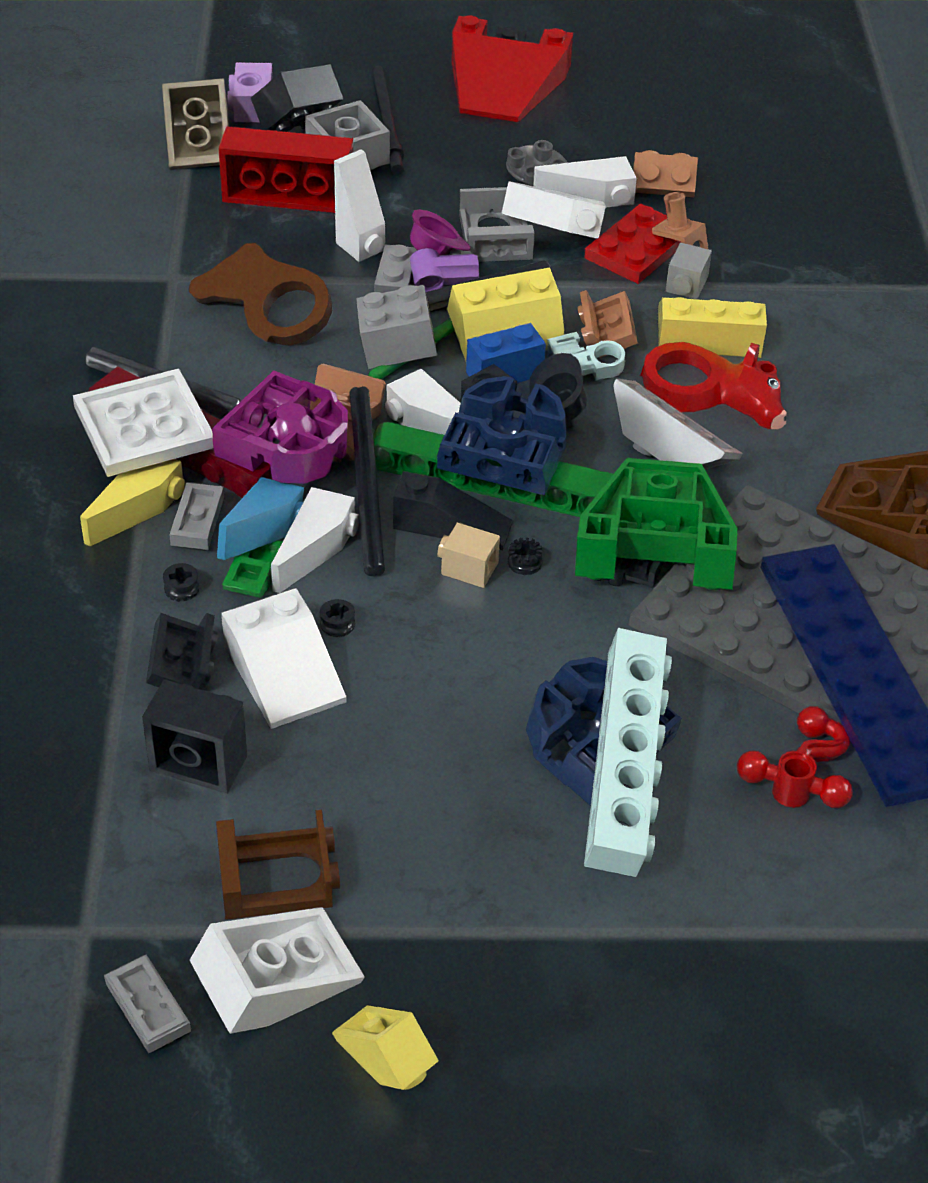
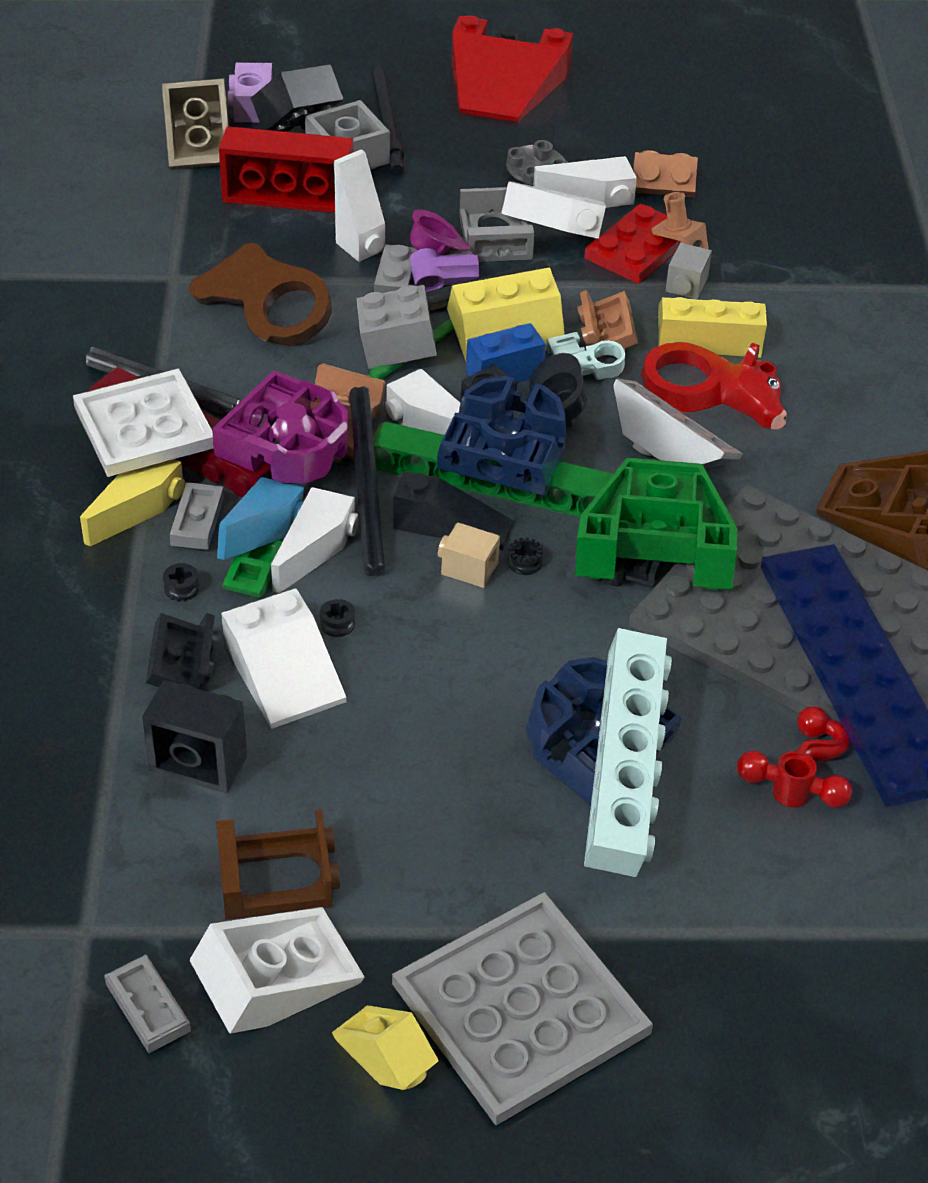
(521, 1007): none -> light grey plate

